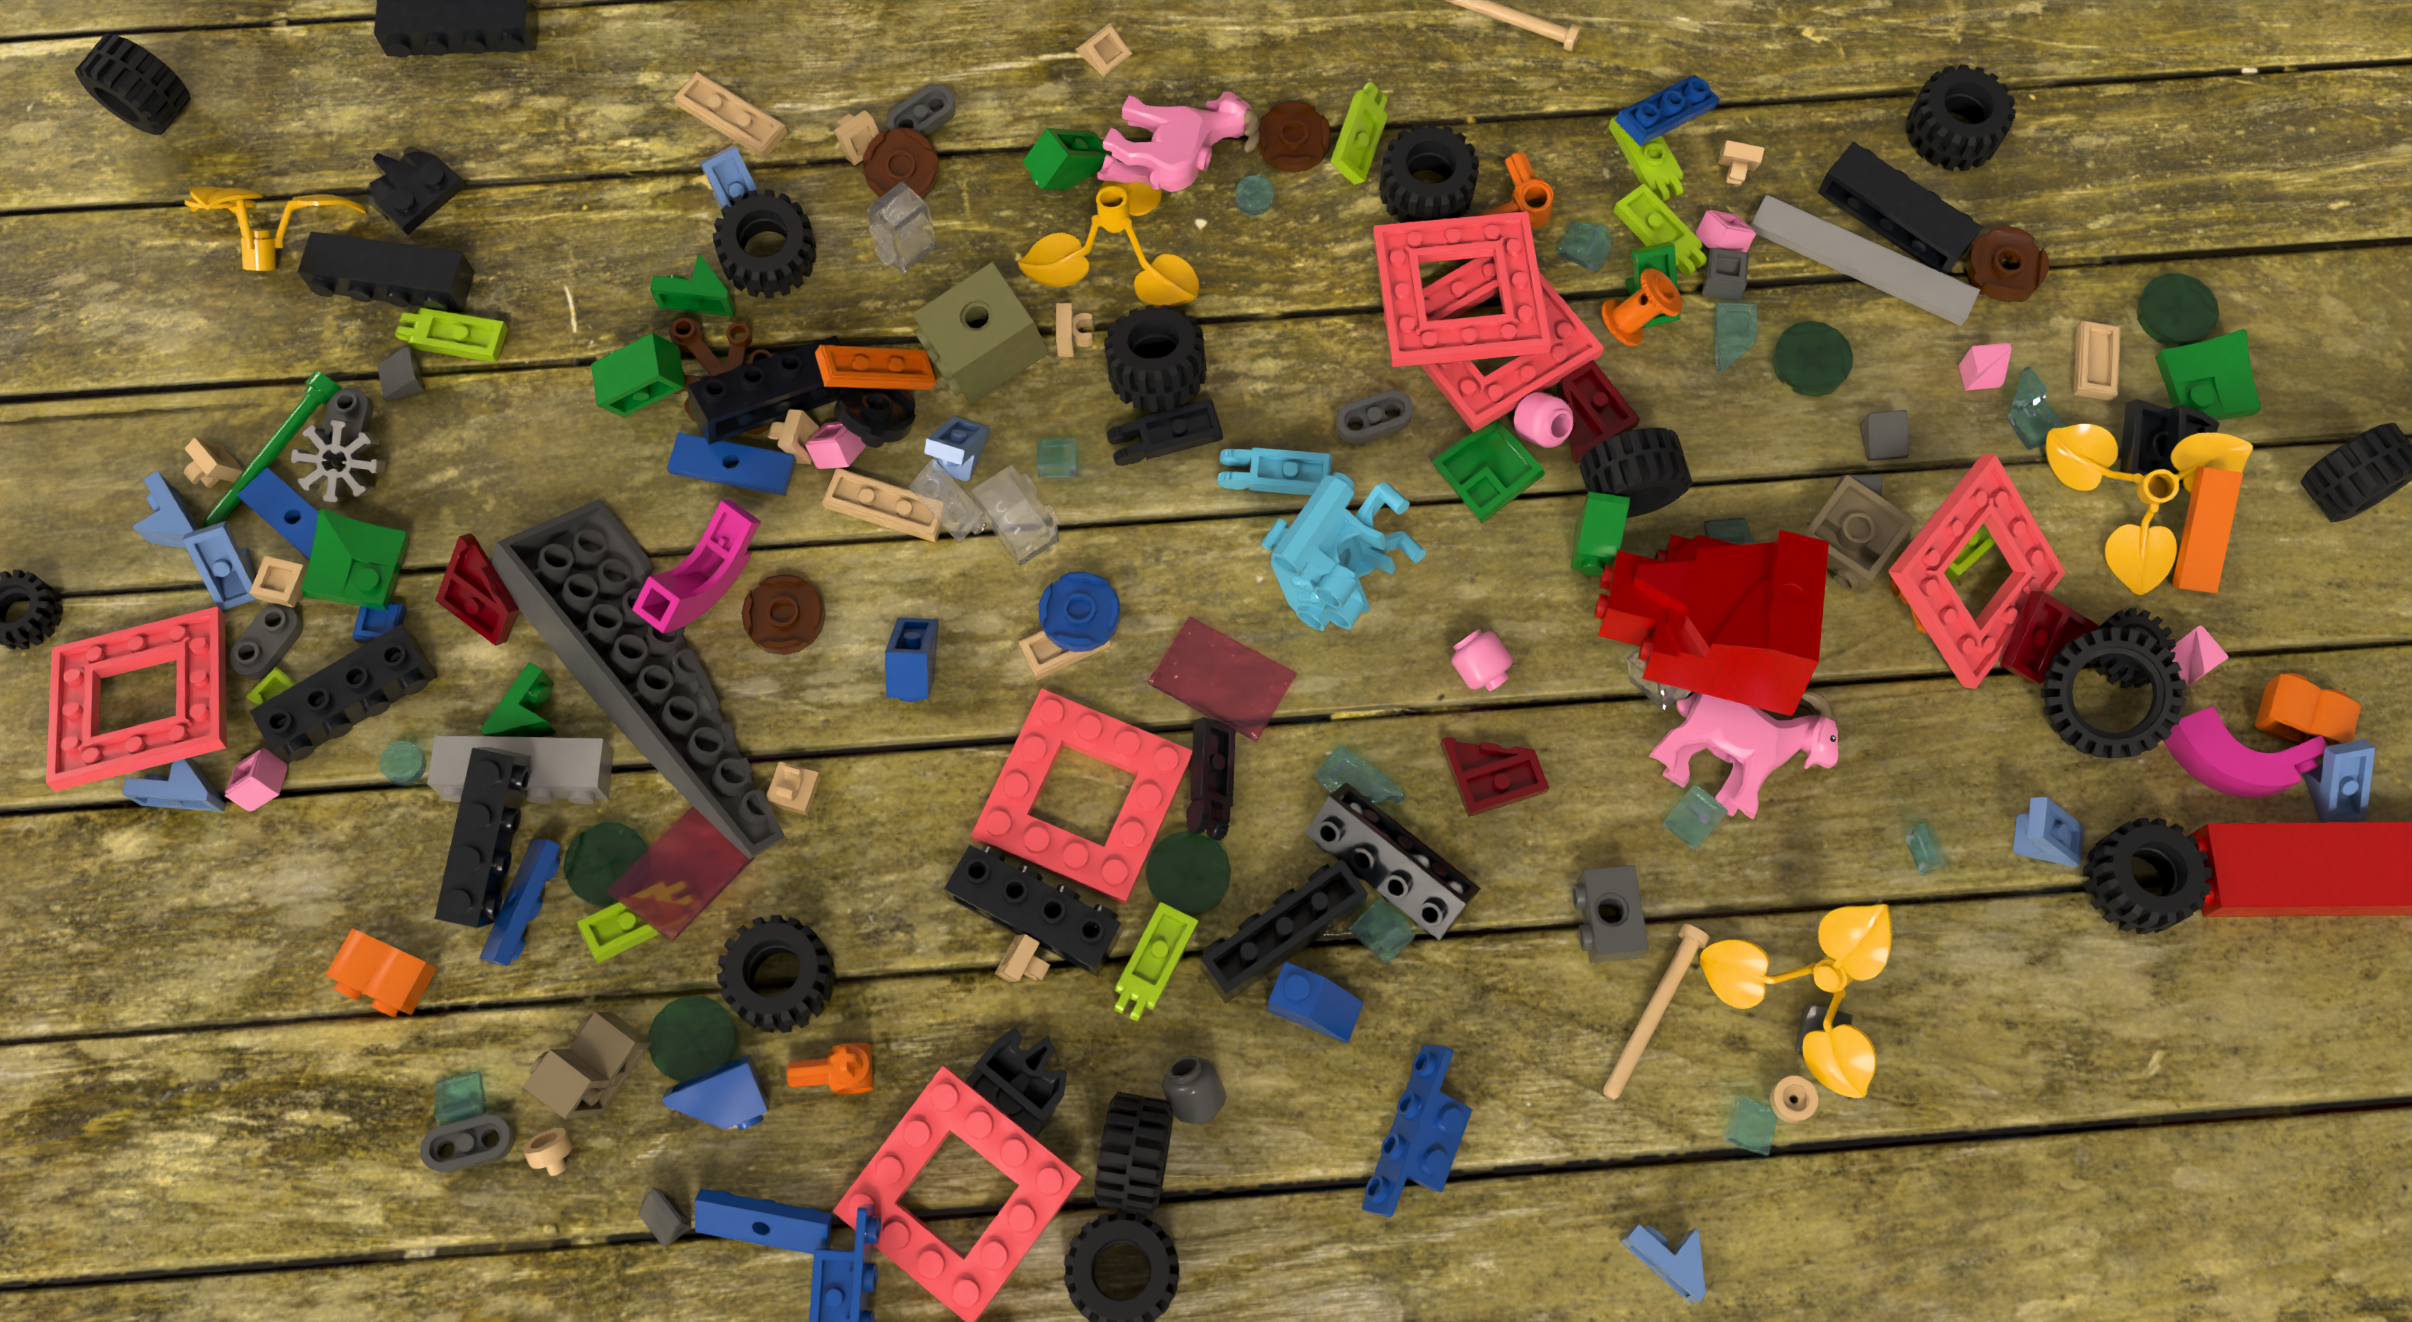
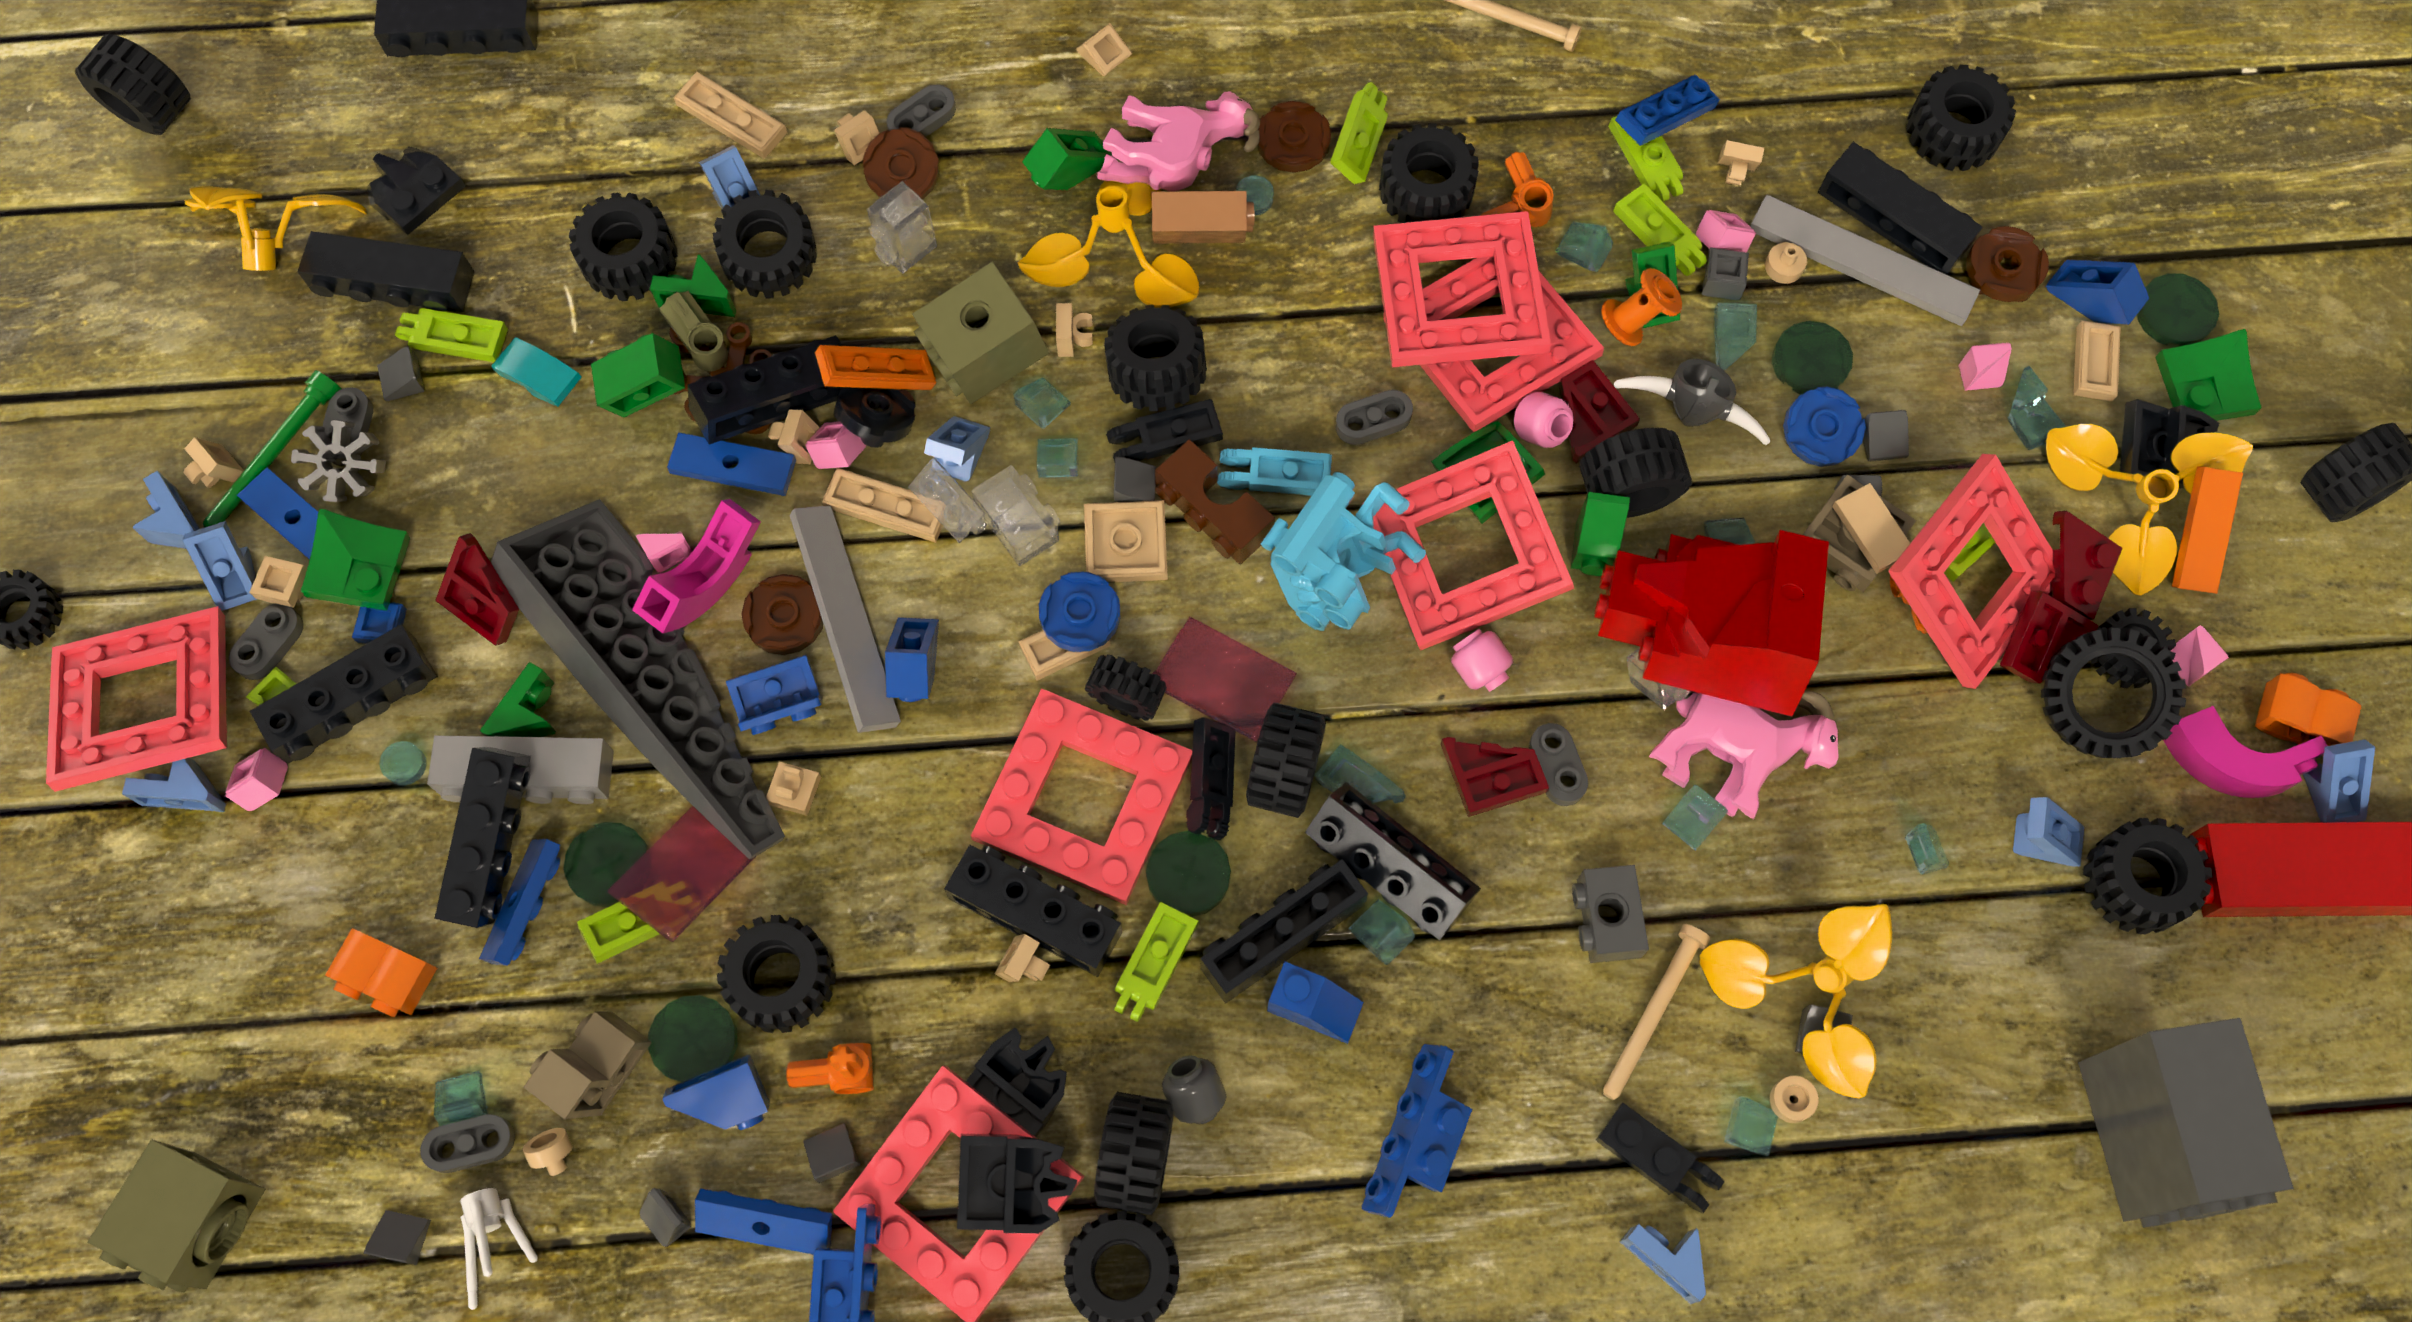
(175, 1218): none -> olive brick
(398, 1237): none -> dark grey slope
(481, 1216): none -> white plant
(536, 371): none -> teal slope
(614, 222): none -> black tyre
(664, 549): none -> bright pink slope
(695, 330): none -> olive piece
(775, 694): none -> blue bracket
(831, 1153): none -> dark grey slope
(844, 618): none -> light grey tile
(1008, 1183): none -> black plate
(1041, 402): none -> clear light blue slope
(1125, 687): none -> black tyre
(1126, 541): none -> tan tile
(1133, 481): none -> dark grey slope
(1201, 217): none -> medium nougat brick
(1233, 527): none -> reddish brown arch
(1285, 760): none -> black tyre
(1534, 579): none -> coral plate
(1559, 763): none -> dark grey plate
(1656, 1156): none -> black hinge
(1699, 395): none -> dark grey helmet
(1785, 262): none -> tan tile
(1824, 426): none -> blue tile
(1872, 527): none -> tan tile
(2082, 564): none -> dark red wing
(2100, 289): none -> blue slope
(2185, 1124): none -> dark grey brick

